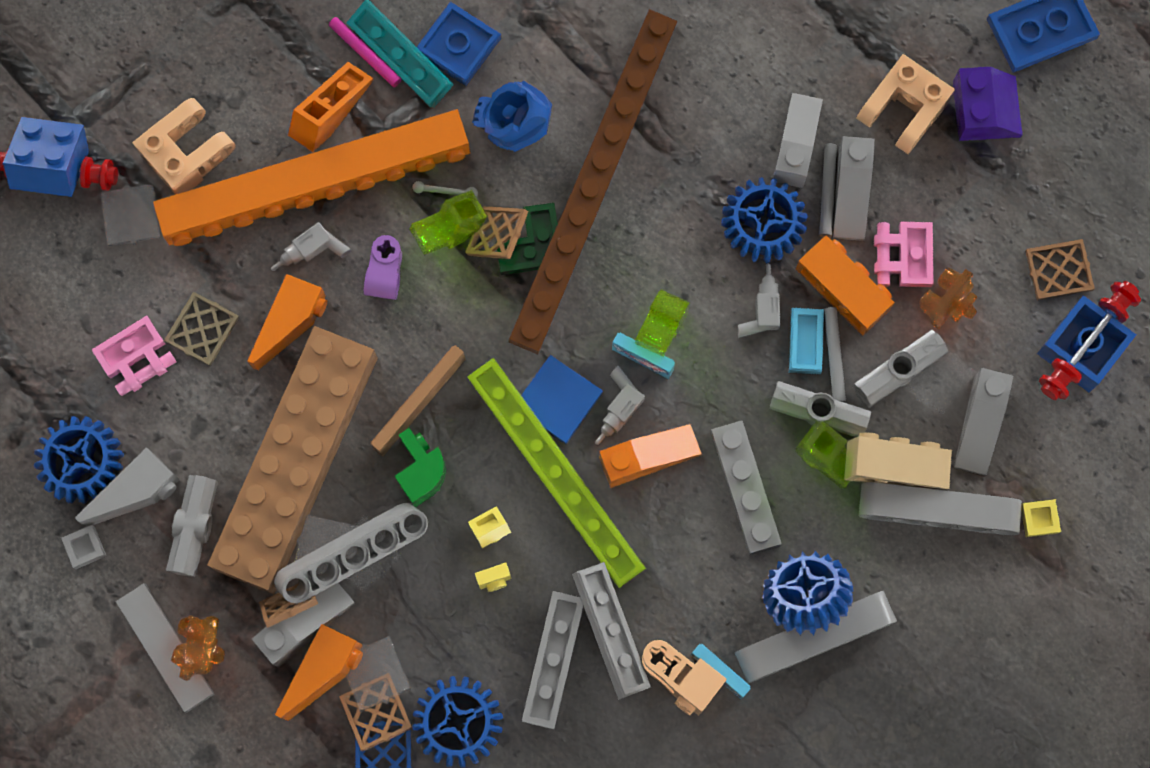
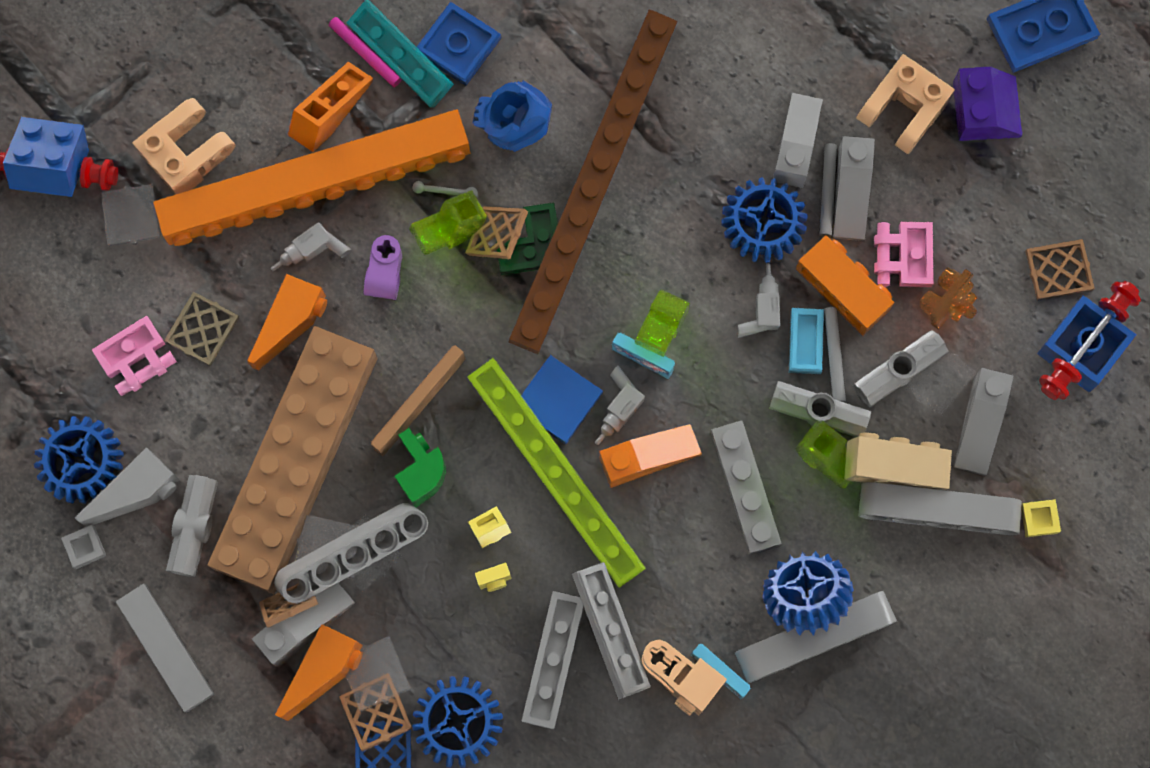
(200, 648): clear orange hips -> none

